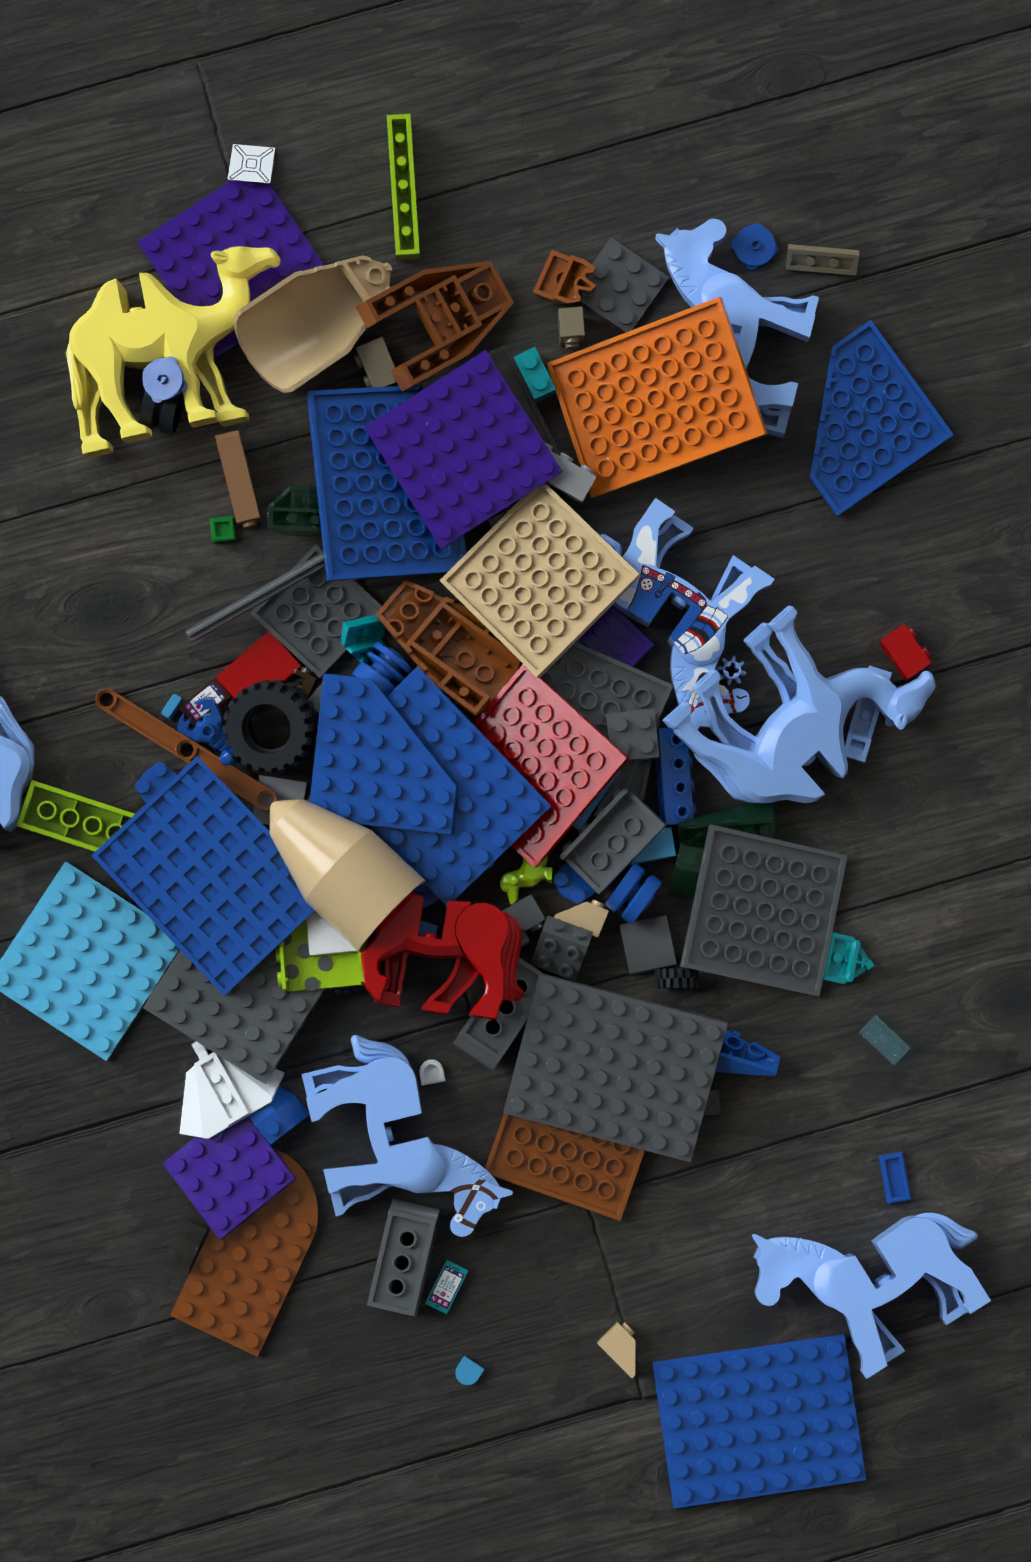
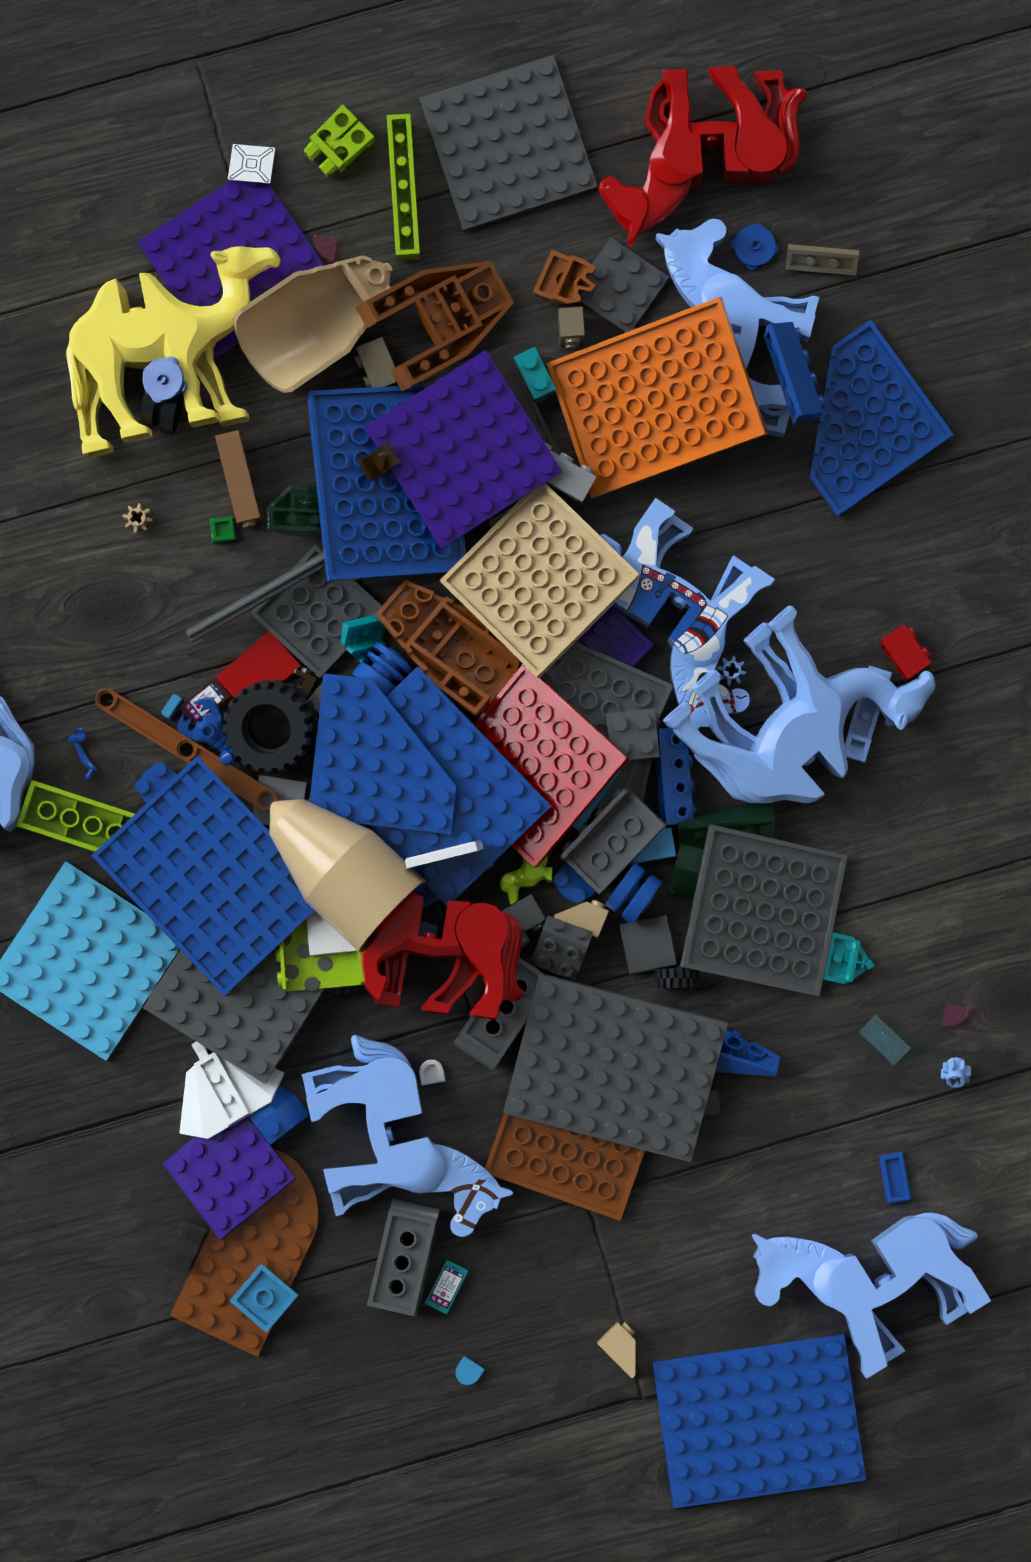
(76, 740): none -> blue piece
(139, 512): none -> tan gear
(263, 1297): none -> dark azure plate
(326, 247): none -> clear pink tile
(339, 141): none -> lime hips
(379, 462): none -> dark brown bracket
(444, 853): none -> white tile
(508, 143): none -> dark grey plate
(751, 150): none -> red animal
(793, 372): none -> blue slope
(954, 1014): none -> clear pink tile
(955, 1072): none -> light blue gear

